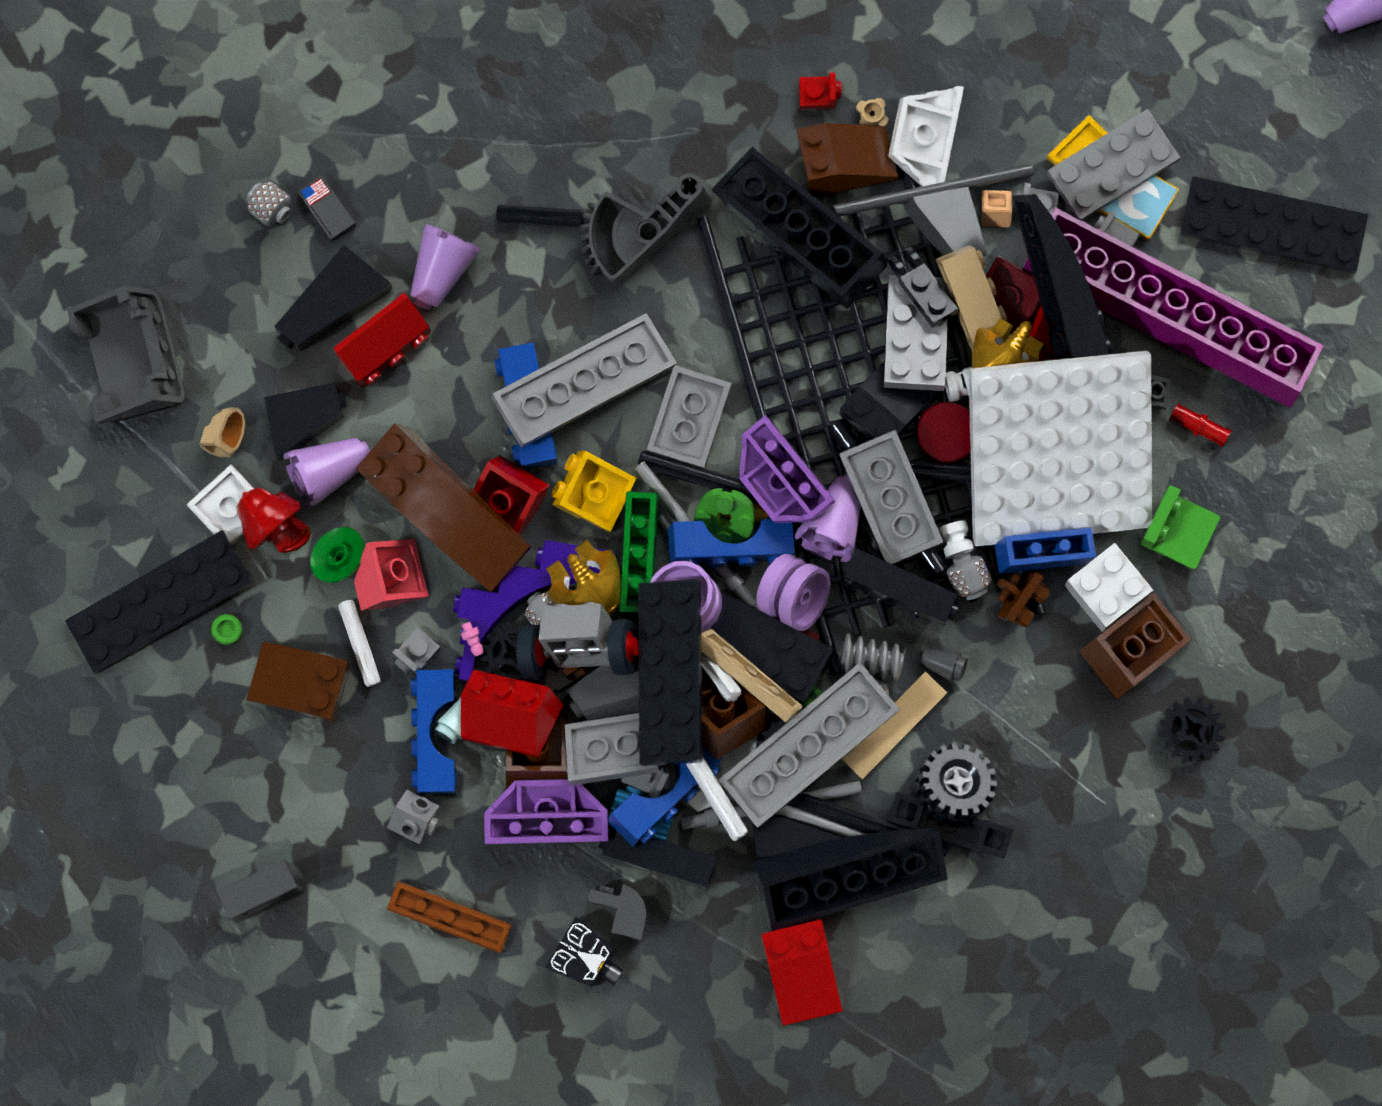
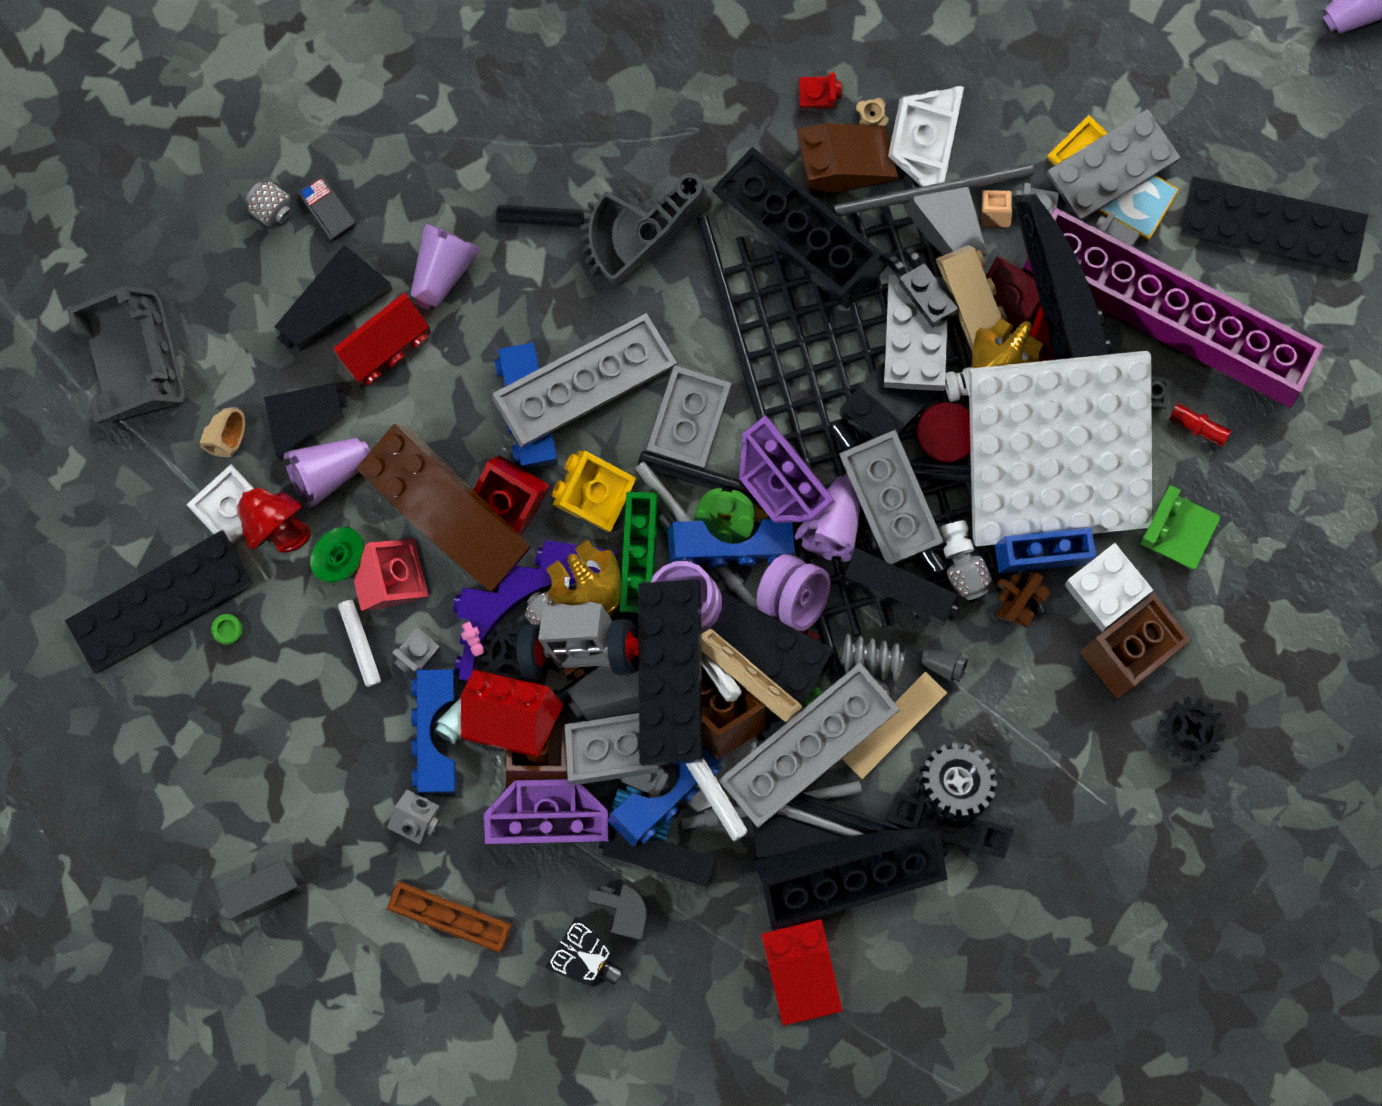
(299, 681): reddish brown slope -> none

